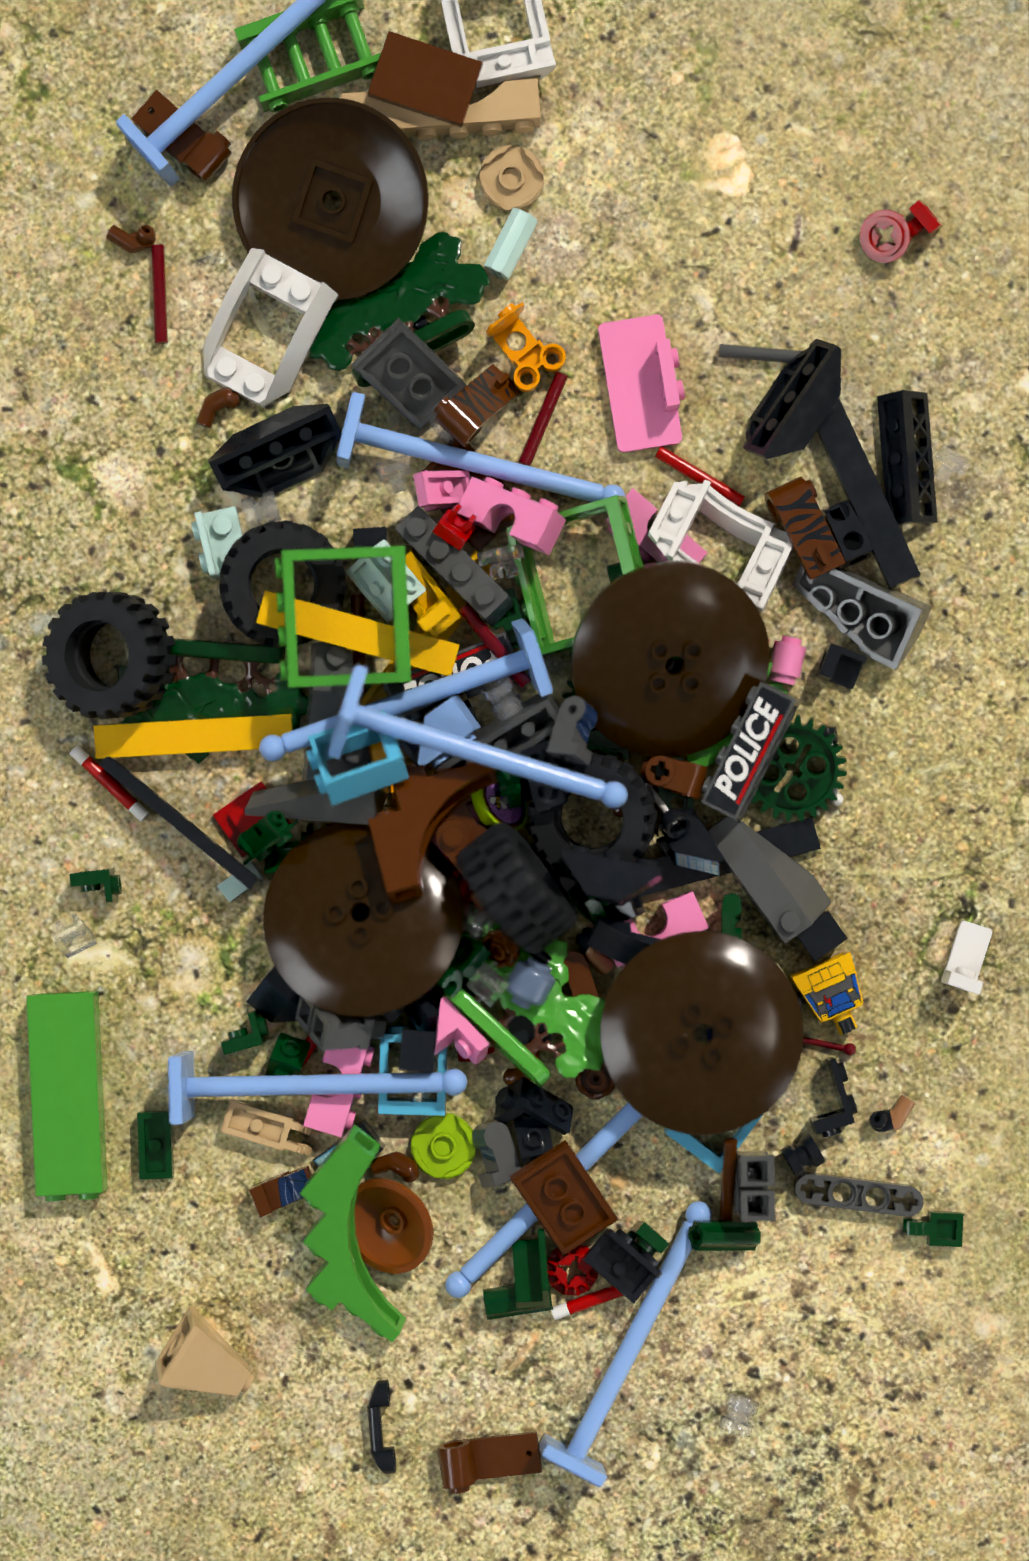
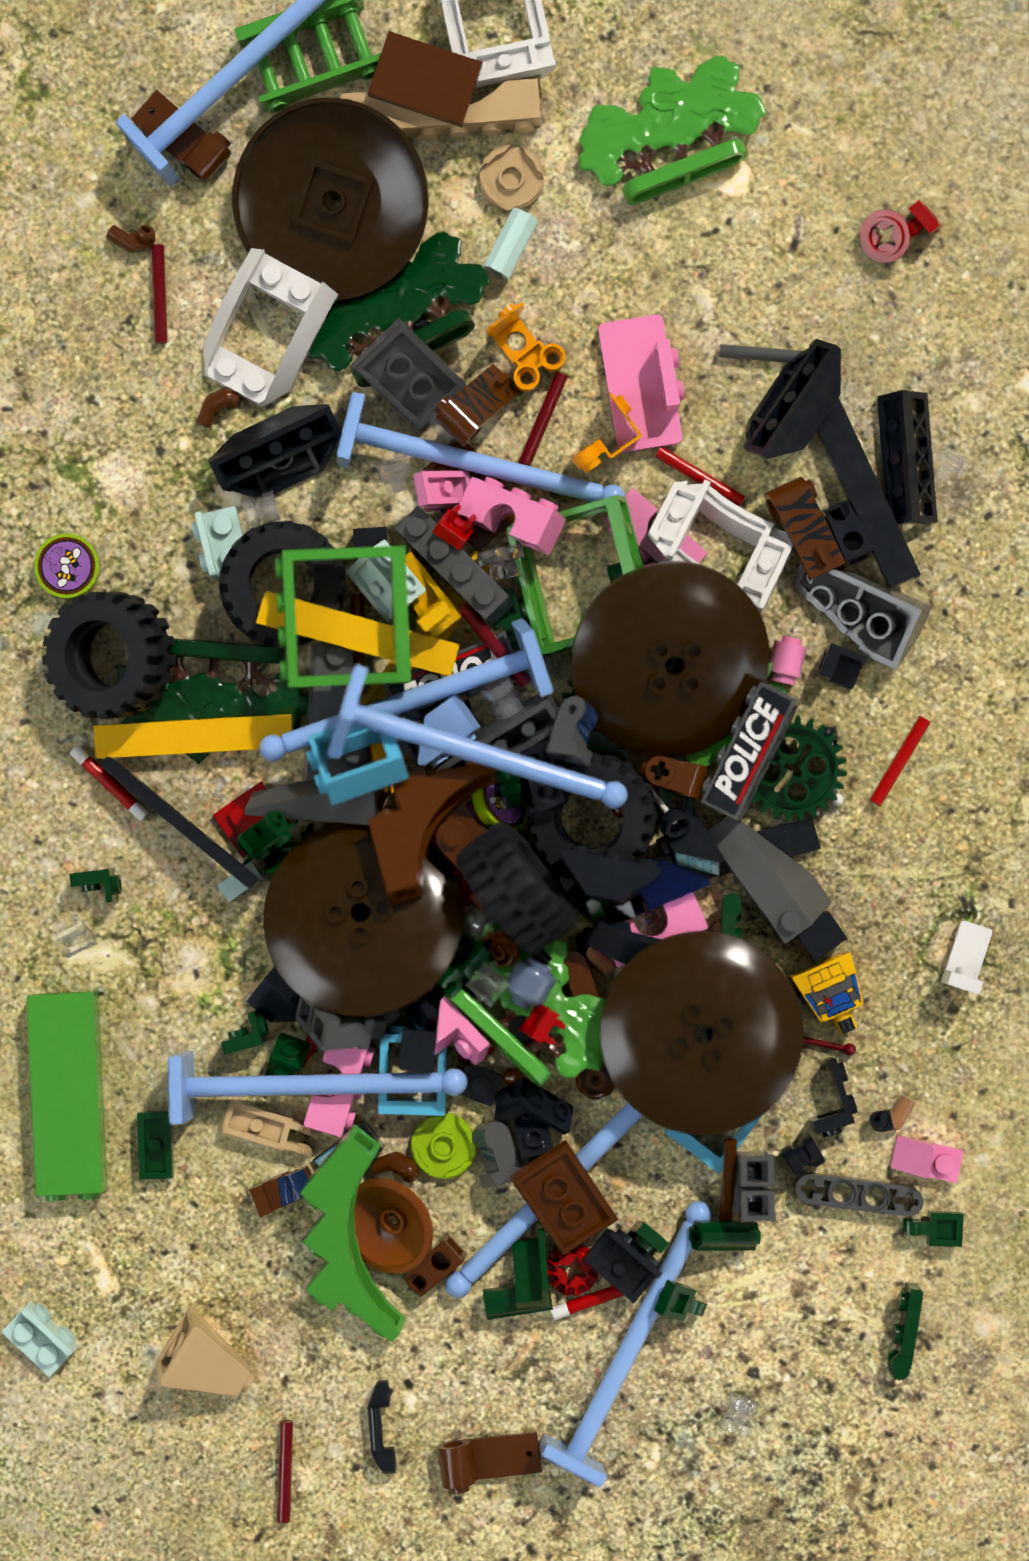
(41, 1337): none -> light aqua bracket
(67, 566): none -> tile
(285, 1471): none -> dark red bar
(440, 1262): none -> reddish brown leg
(481, 1083): none -> black bracket
(540, 1023): none -> red tile
(588, 456): none -> light orange piece
(674, 117): none -> bright green plant
(674, 884): none -> clear blue slope
(678, 1300): none -> dark green plate
(900, 761): none -> red bar
(905, 1332): none -> dark green hinge
(926, 1159): none -> bright pink slope

